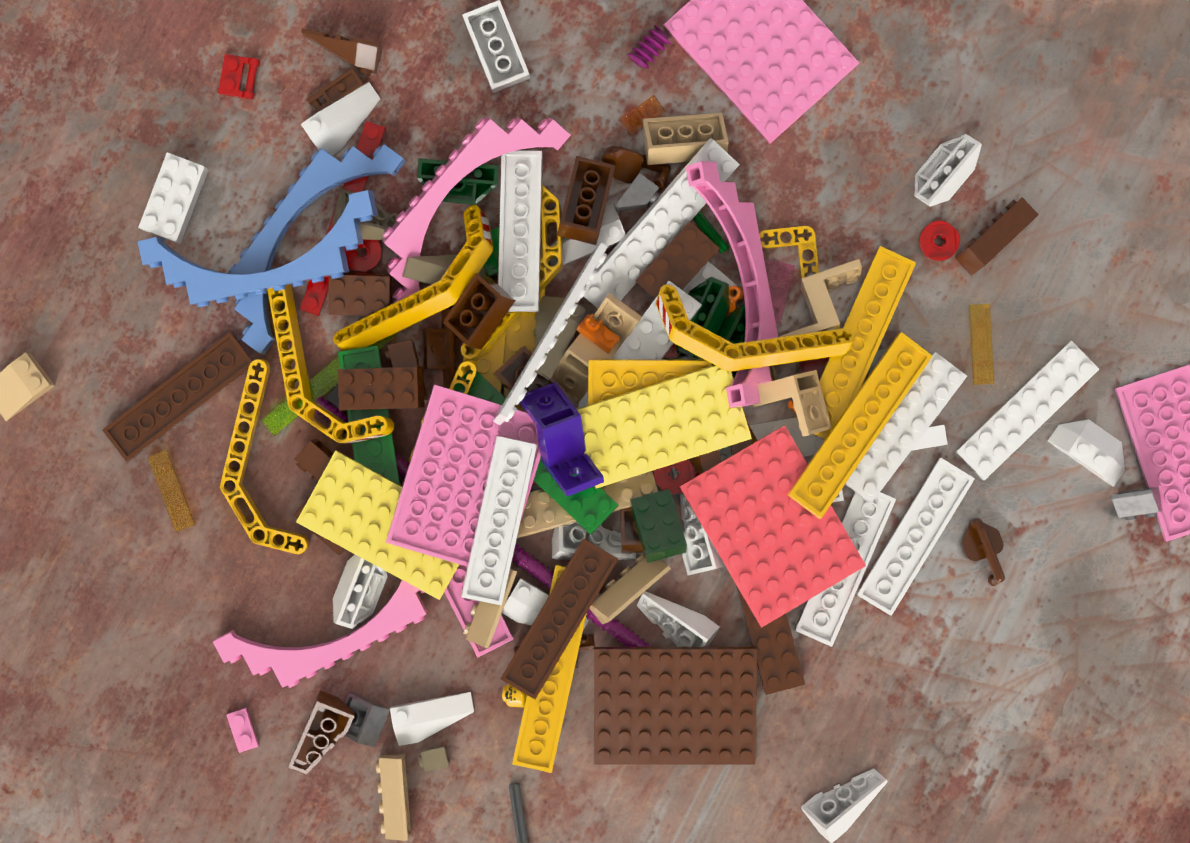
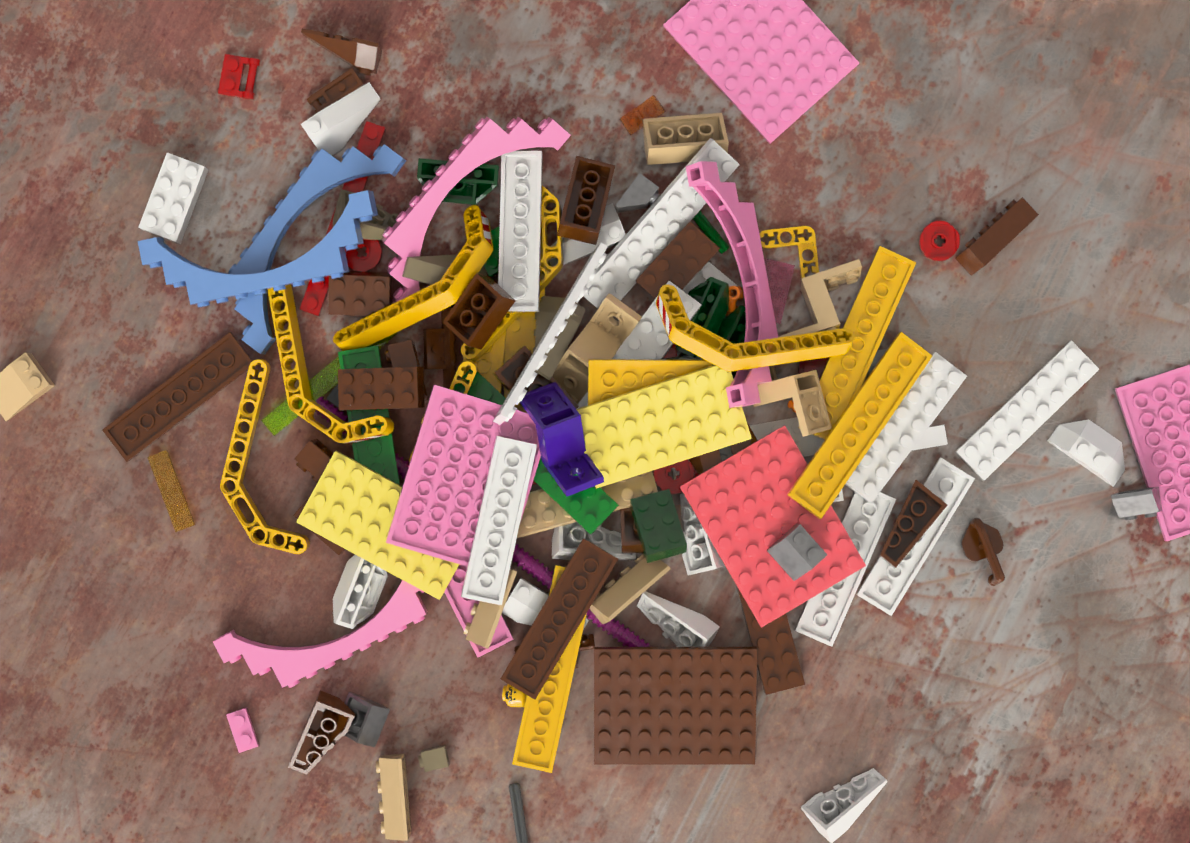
(423, 718): white wedge -> none
(496, 46): white brick -> none
(598, 333): orange plate -> none
(629, 163): reddish brown piece -> none
(649, 48): magenta piece -> none
(797, 552): none -> flat silver slope
(913, 521): none -> reddish brown wedge
(946, 170): white wedge -> none
(981, 344): clear yellow tile -> none

